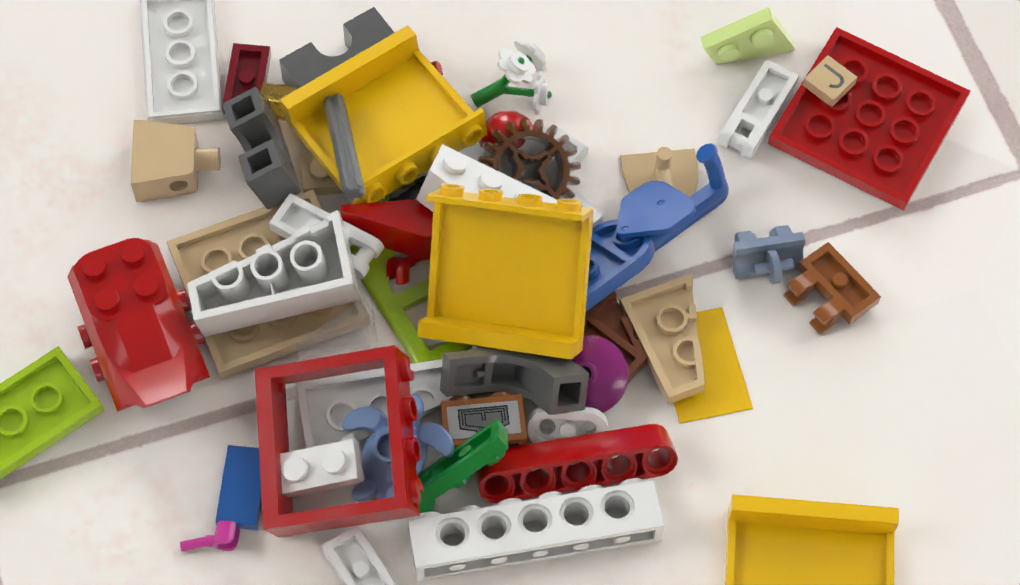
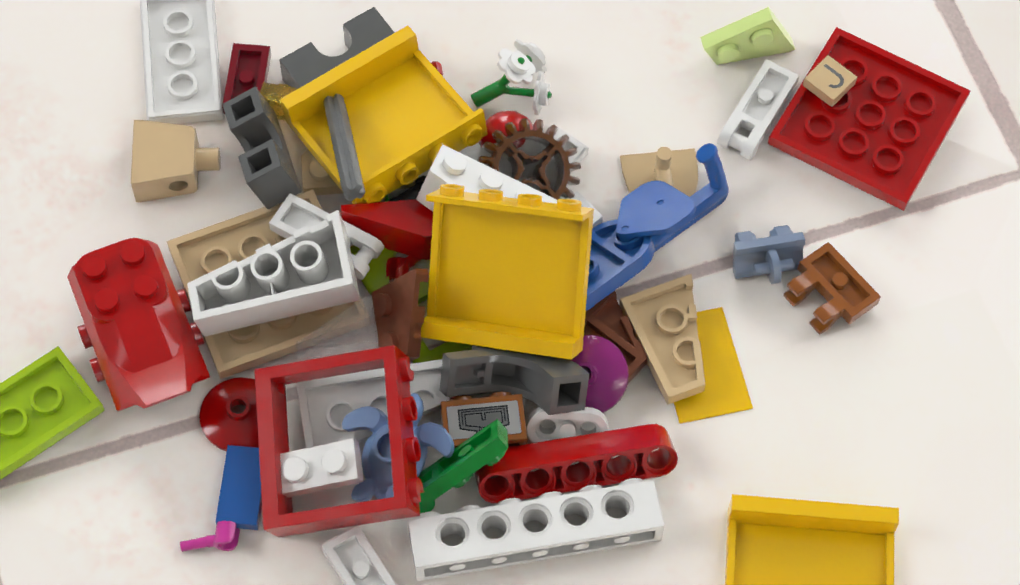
(221, 424): none -> red dish
(398, 312): none -> copper wing

